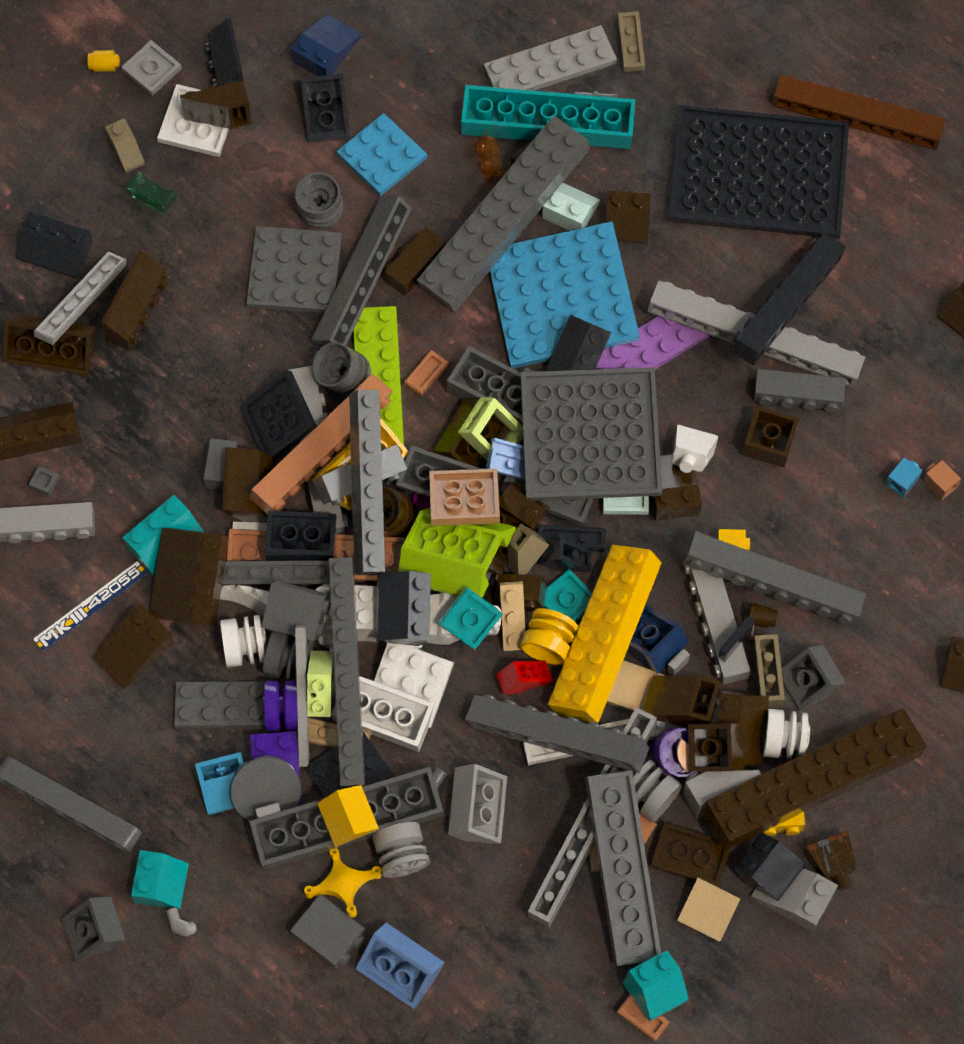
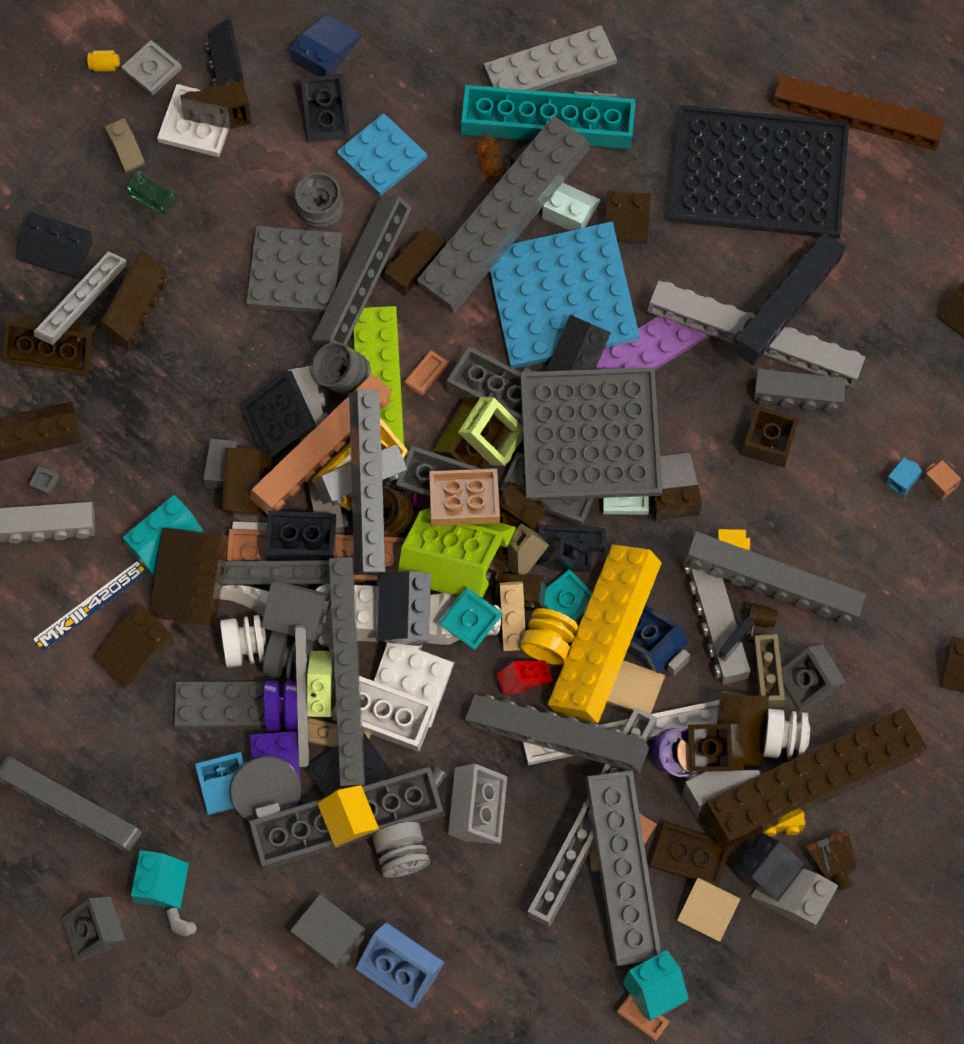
(343, 882): yellow piece -> none
(507, 458): medium blue plate -> none
(631, 41): dark tan plate -> none
(654, 793): light grey wheel -> none
(683, 699): dark brown slope -> none
(692, 448): white torso -> none

